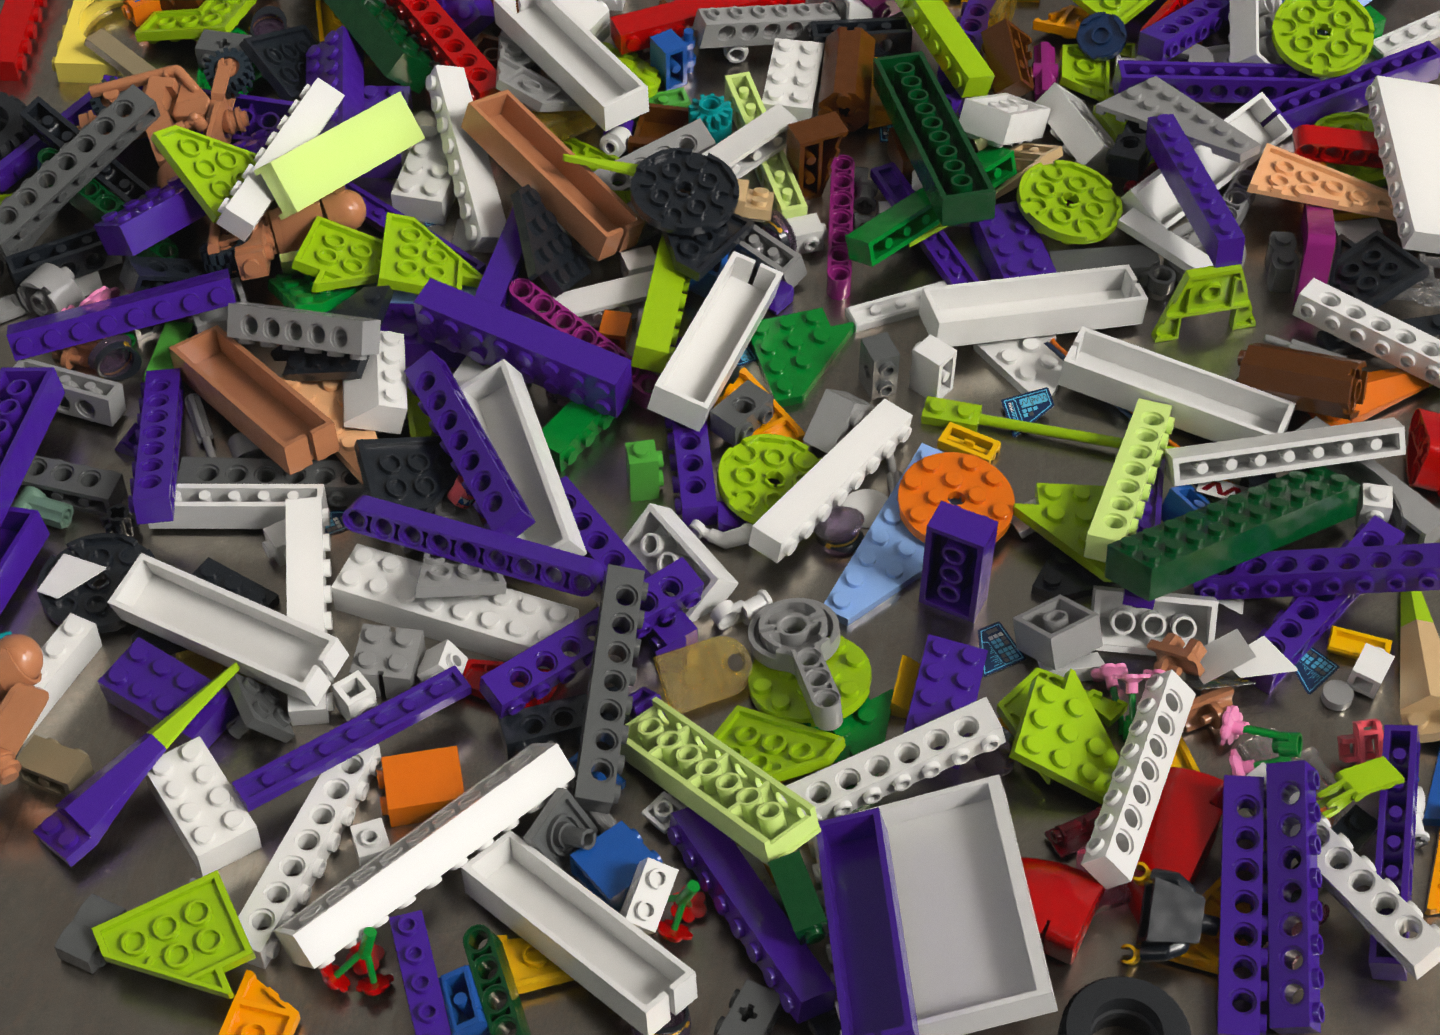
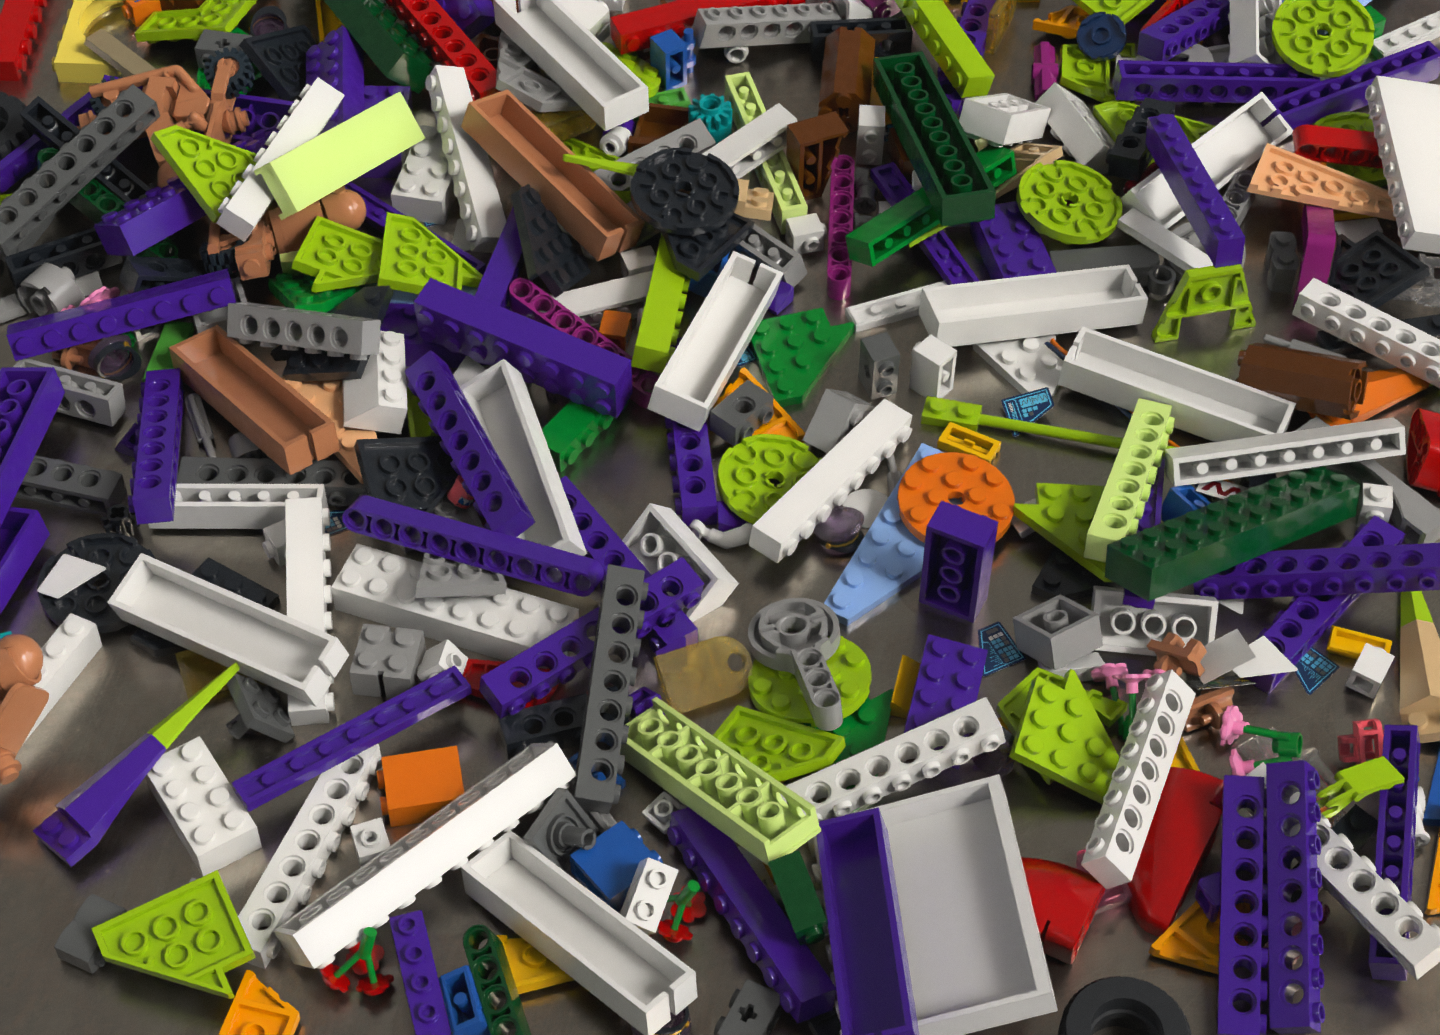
(52, 511): sand green piece -> none
(53, 766): dark tan brick -> none
(154, 684): dark purple brick -> none
(354, 695): white brick -> none
(643, 470): bright green brick -> none
(729, 614): white connector -> none
(780, 229): piece -> none
(794, 77): white brick -> none
(870, 135): none -> white brick
(1008, 58): reddish brown wedge -> none
(1073, 834): dark red hinge -> none
(1169, 917): black torso -> none
(1198, 123): light grey wing -> none
(1209, 895): none -> dark purple slope
(1337, 695): light grey tile -> none

